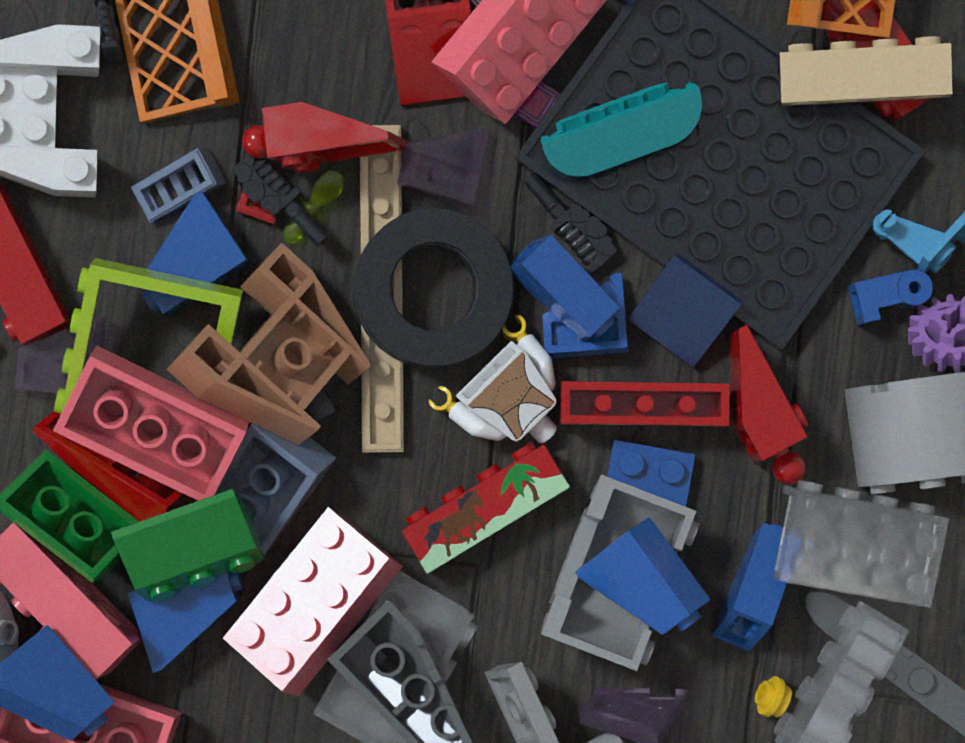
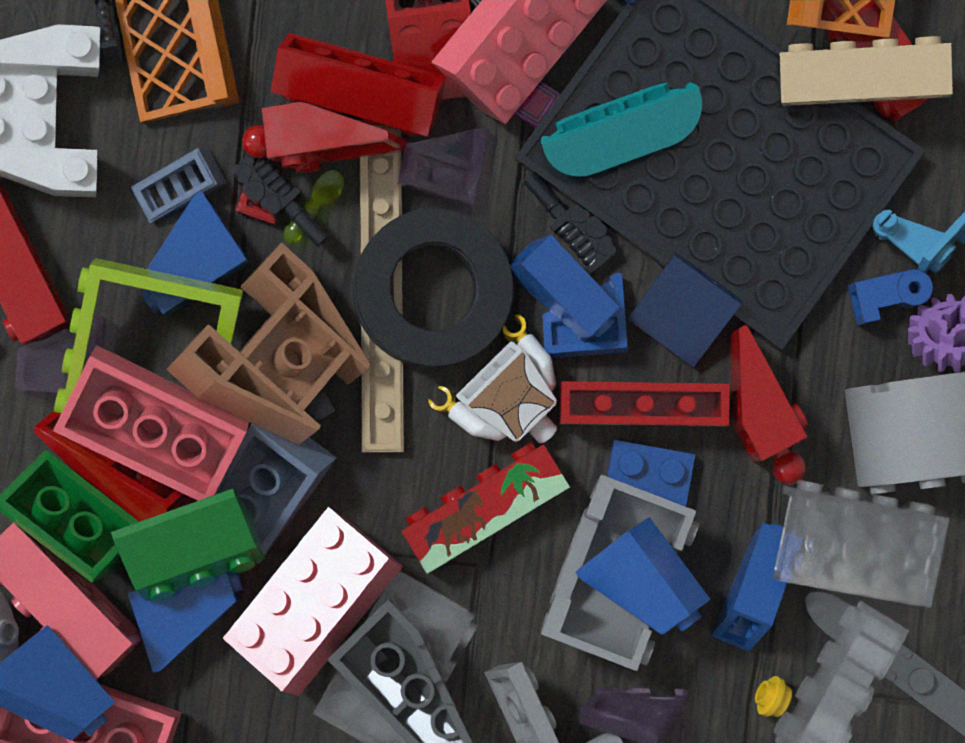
(357, 84): none -> red brick

